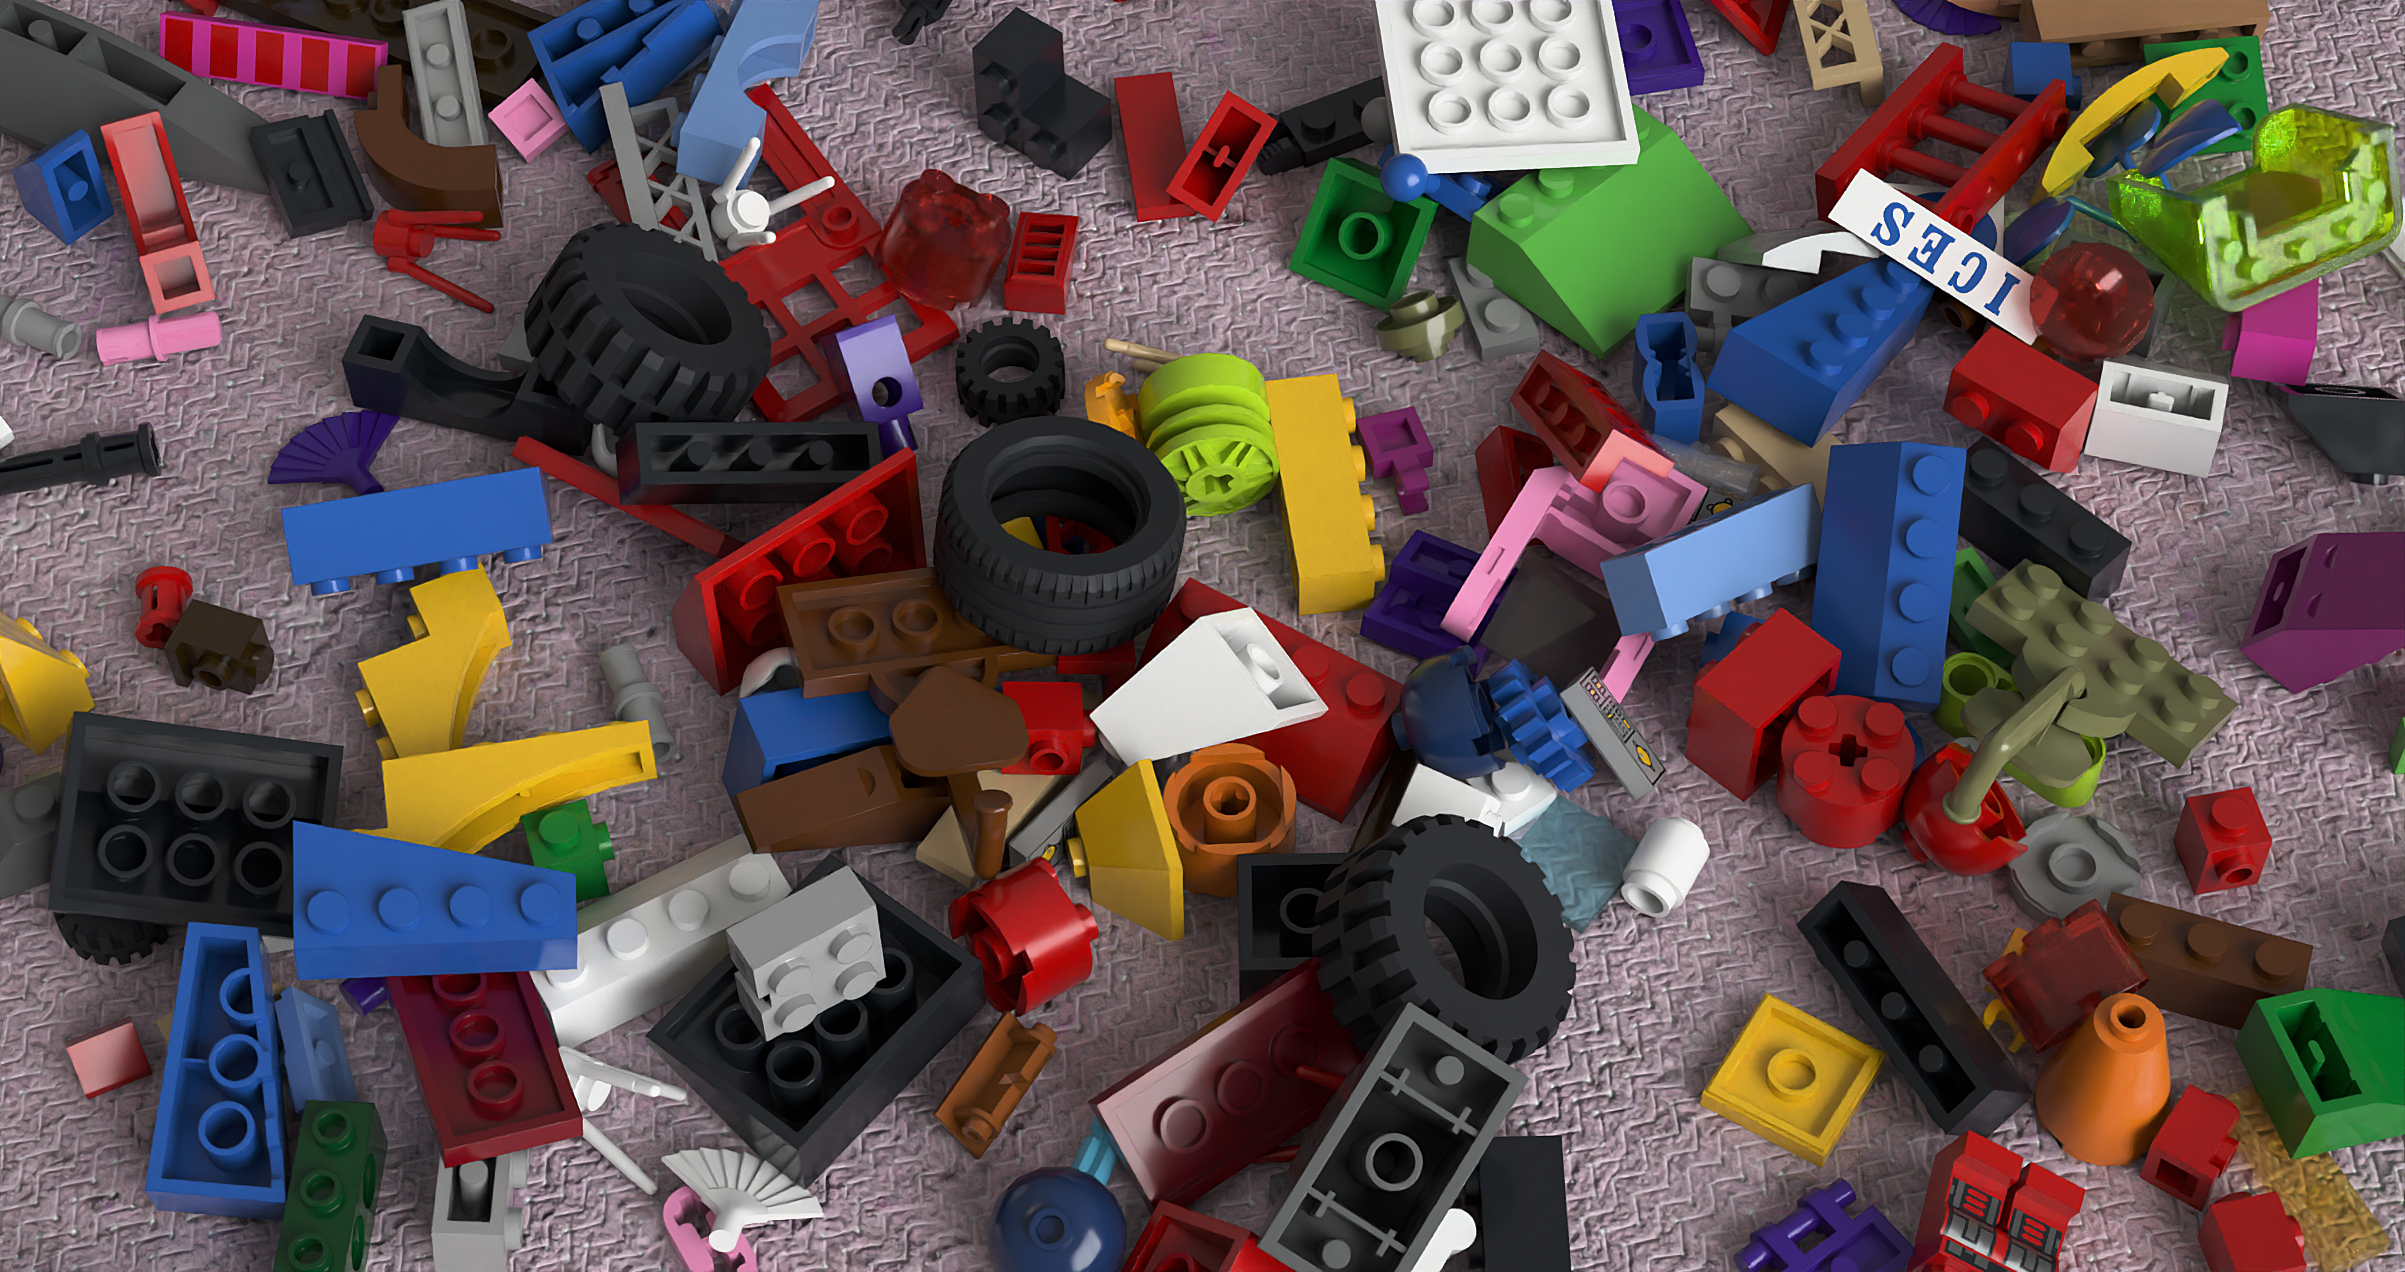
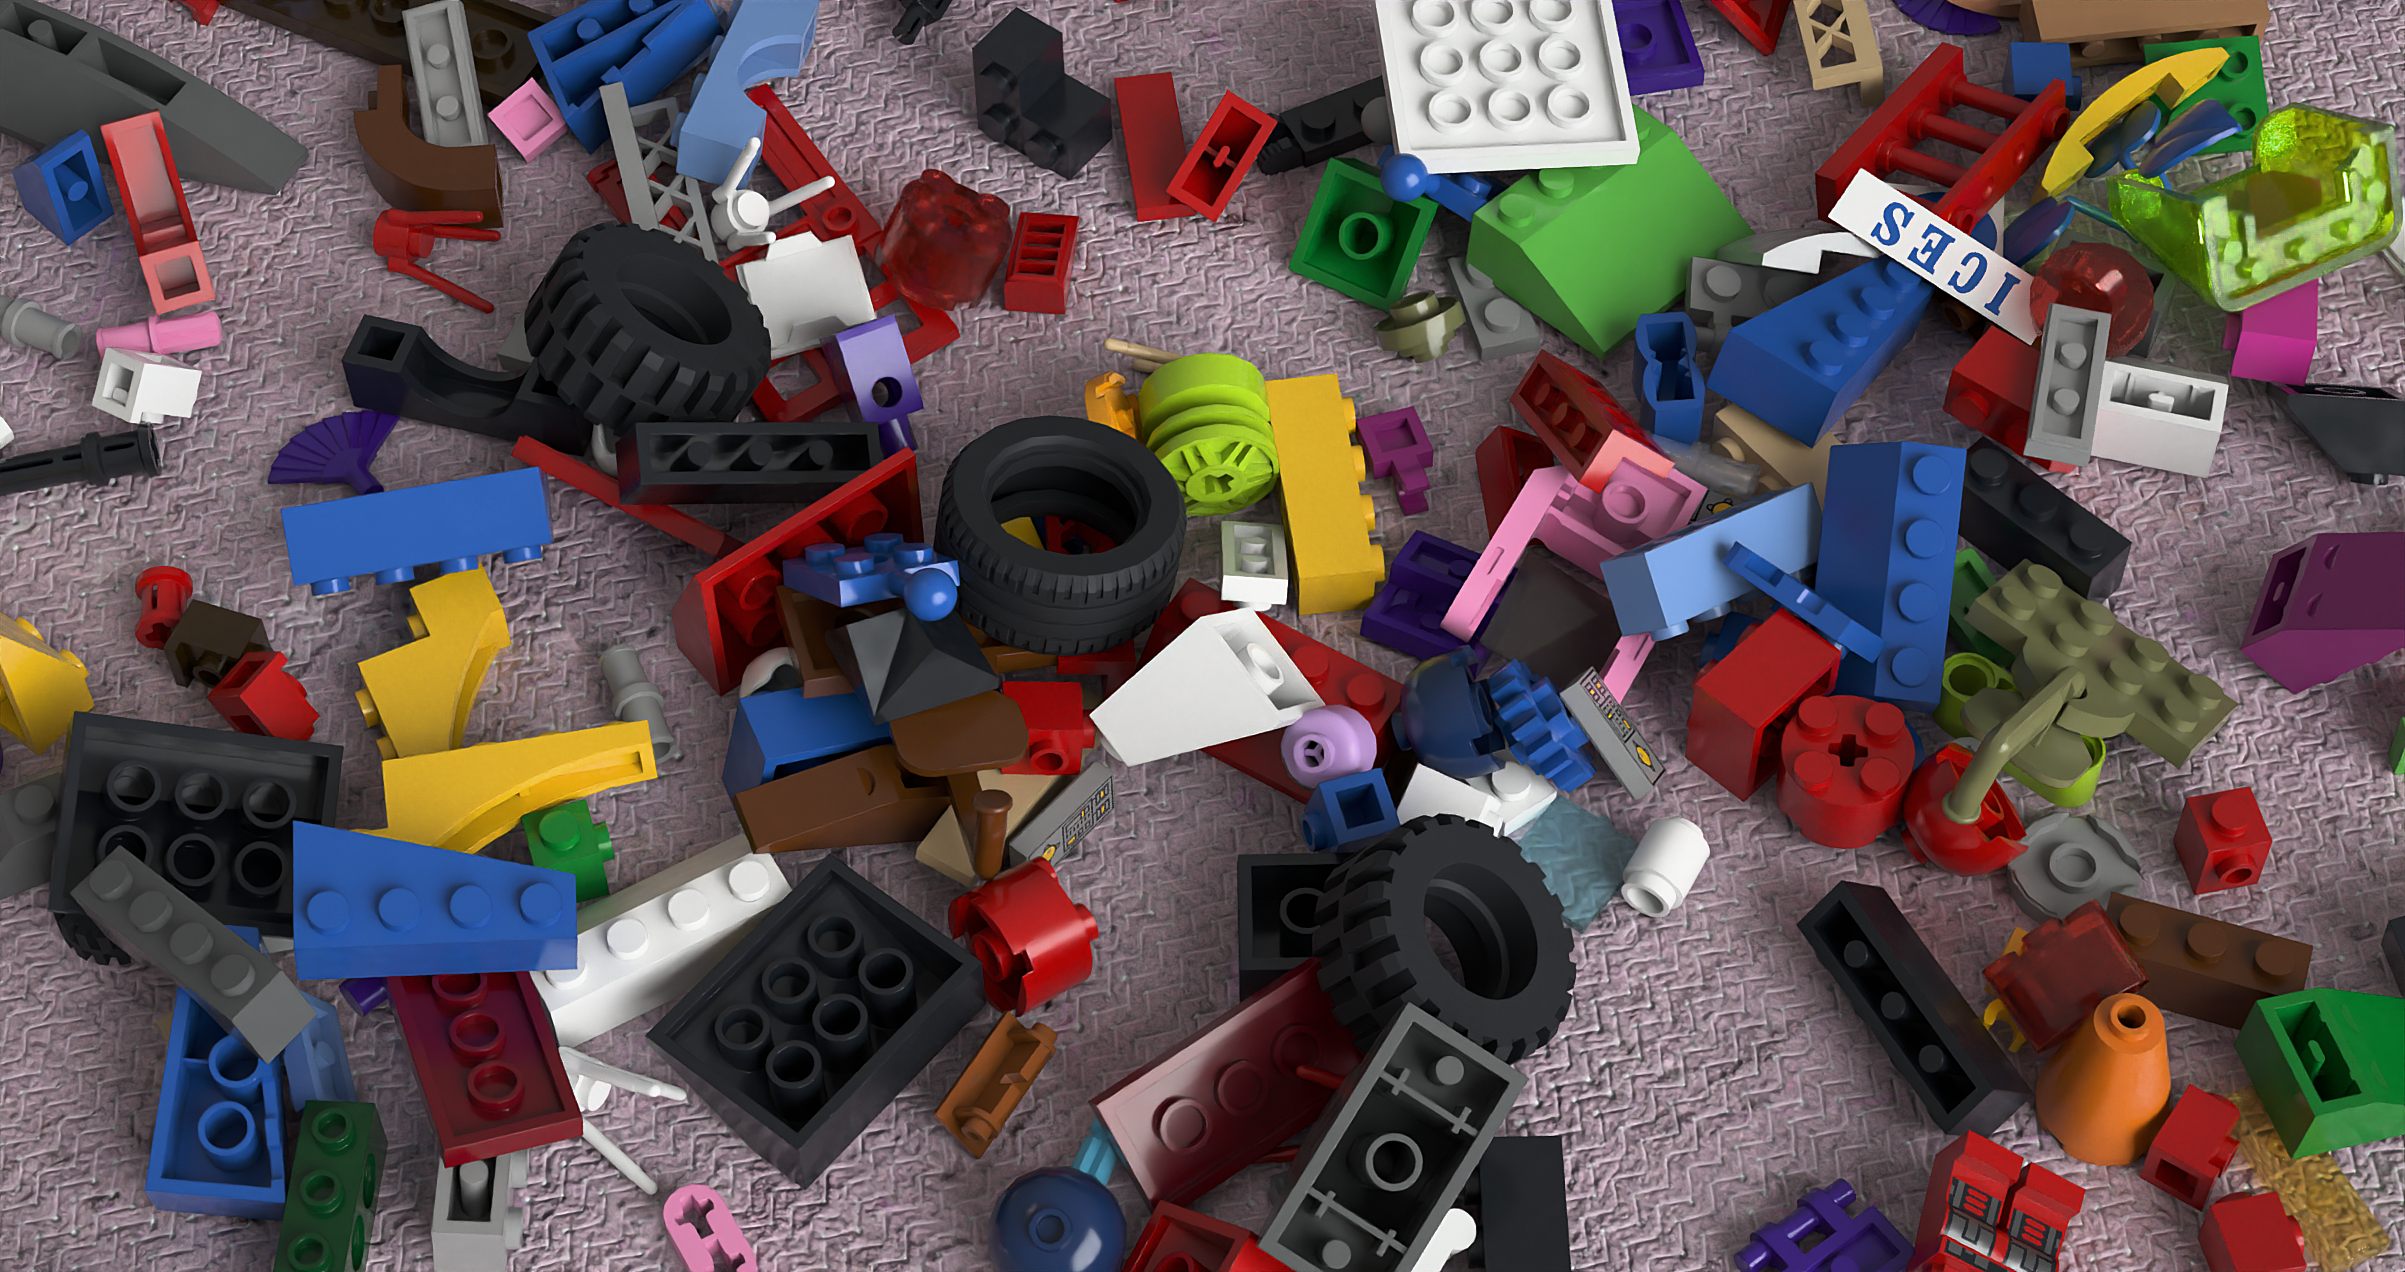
(108, 1057): slope -> none
(145, 386): none -> white brick
(198, 952): none -> dark grey arch
(264, 699): none -> red brick
(272, 55): tile -> none
(311, 173): black plate -> none
(740, 1191): white hand -> none
(807, 291): none -> white piece
(807, 953): light grey piece -> none
(877, 571): none -> blue plate
(910, 663): none -> black slope
(1004, 347): black tyre -> none
(1130, 852): yellow slope -> none
(1225, 807): orange brick -> none
(1253, 564): none -> white plate
(1327, 746): none -> lavender head
(1348, 813): none -> blue brick
(1793, 1079): yellow tile -> none
(1805, 604): none -> blue wing
(2067, 385): none -> light grey tile

